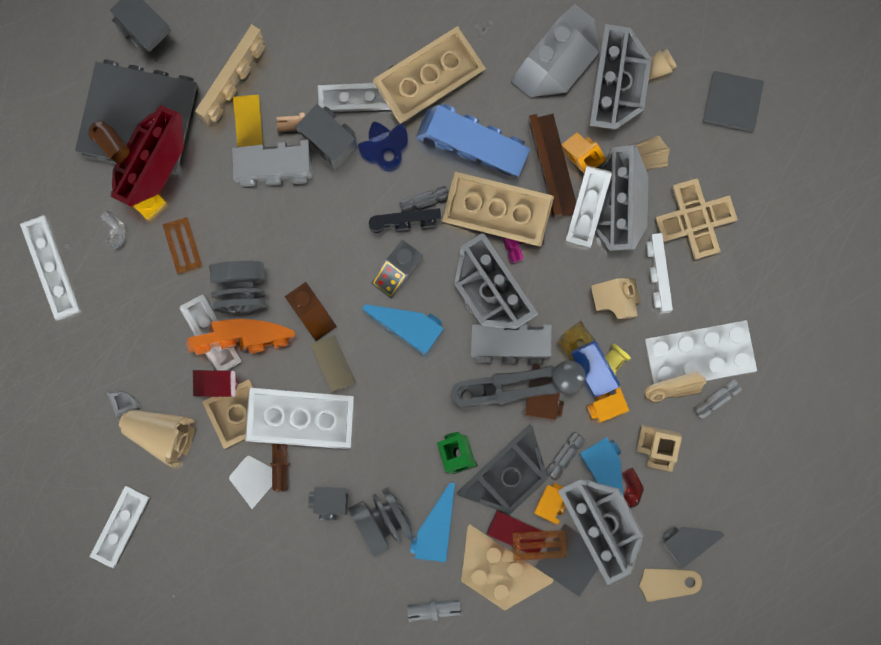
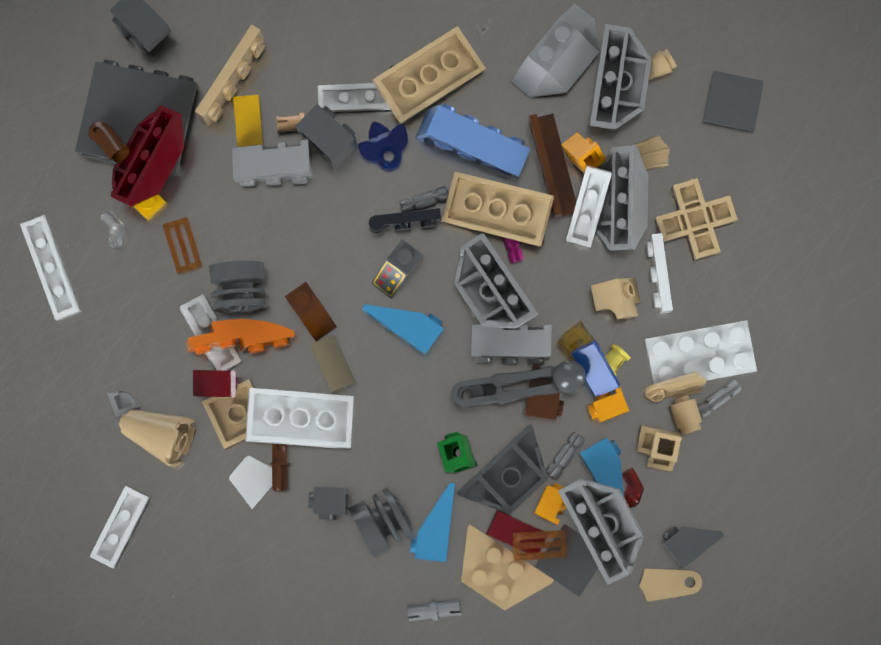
(686, 414): none -> tan brick

